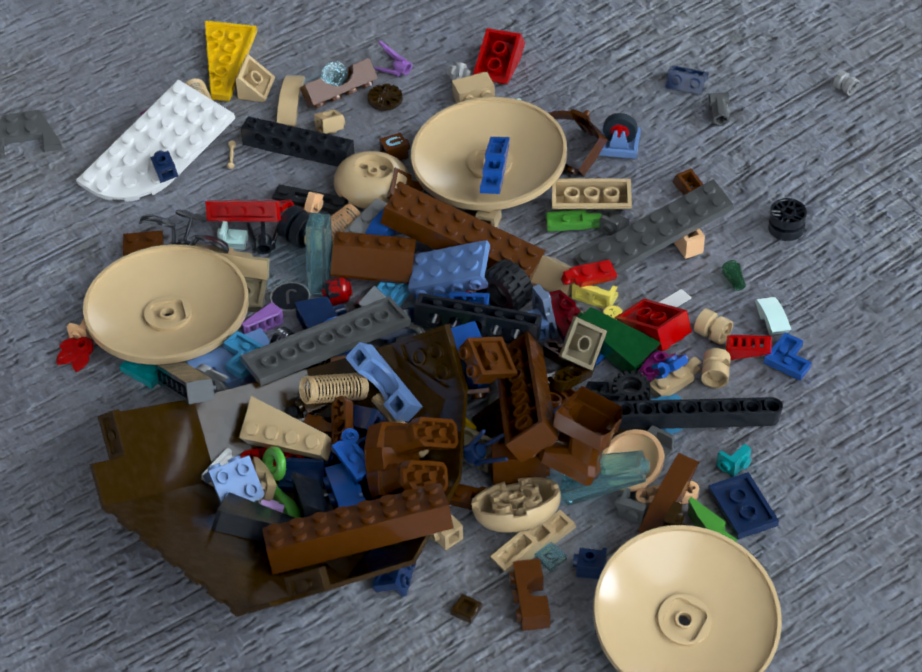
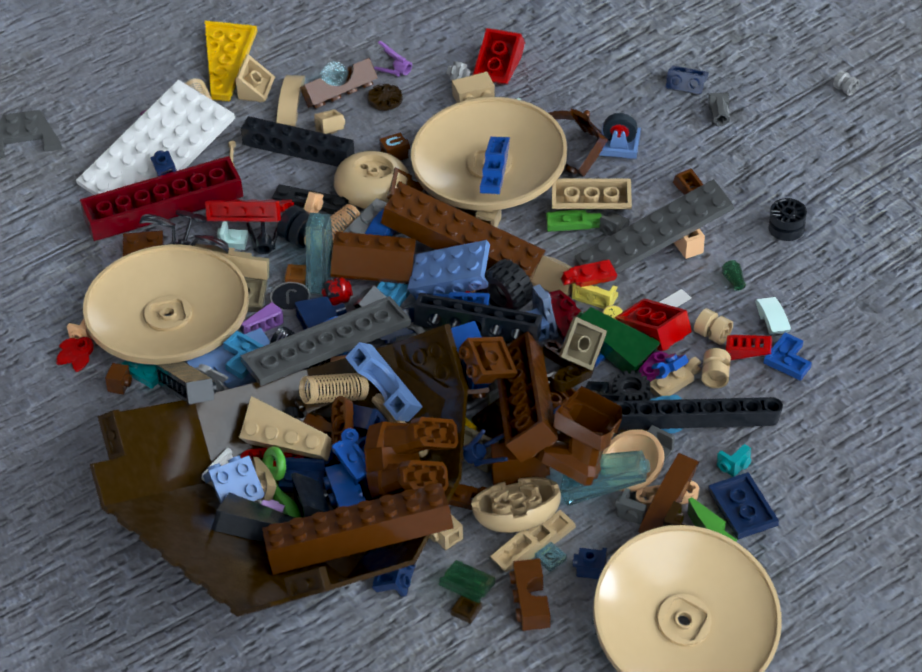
(118, 378): none -> reddish brown plate
(184, 189): none -> dark red brick
(296, 273): none -> dark orange plate
(467, 581): none -> clear green plate

